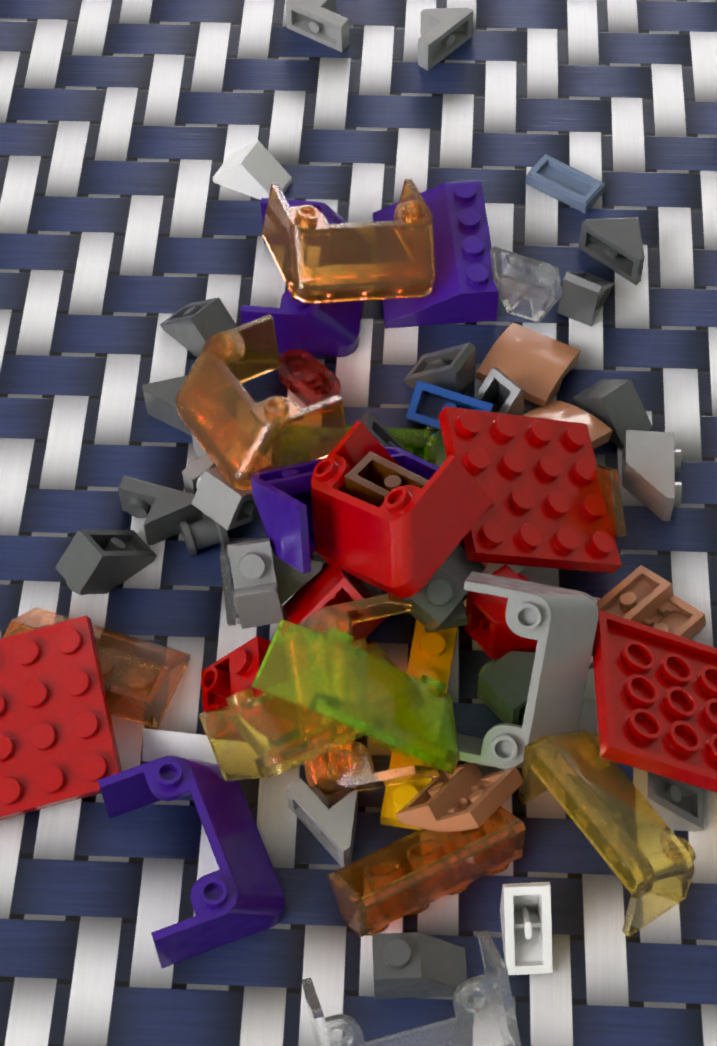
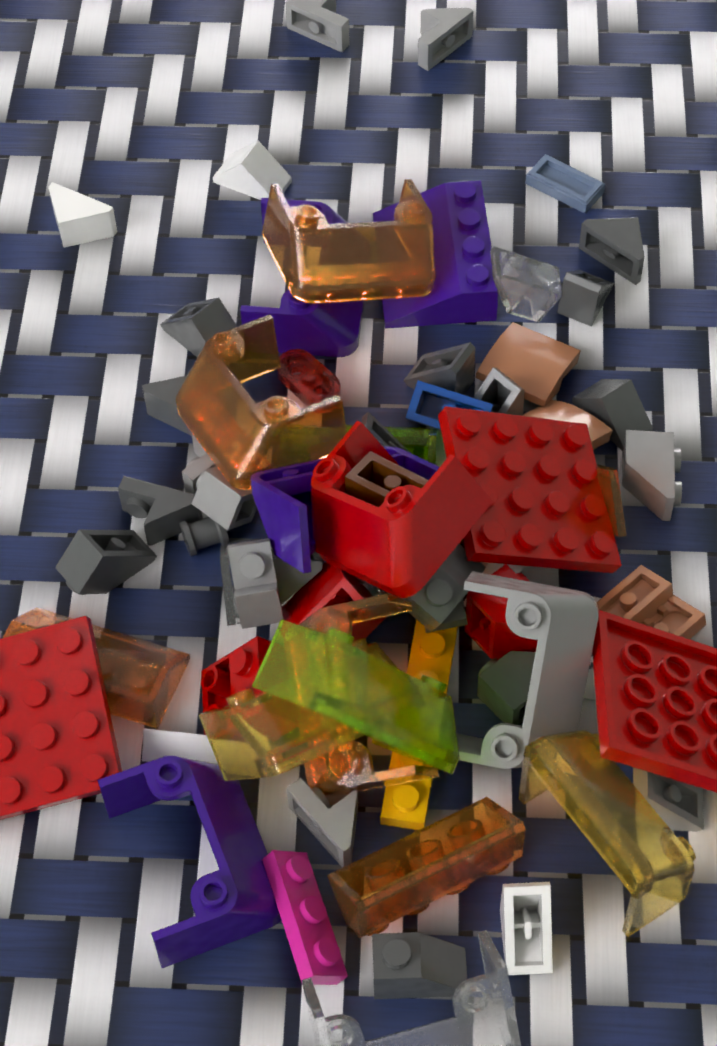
(81, 217): none -> white slope
(304, 917): none -> dark pink plate
(460, 799): nougat slope -> none

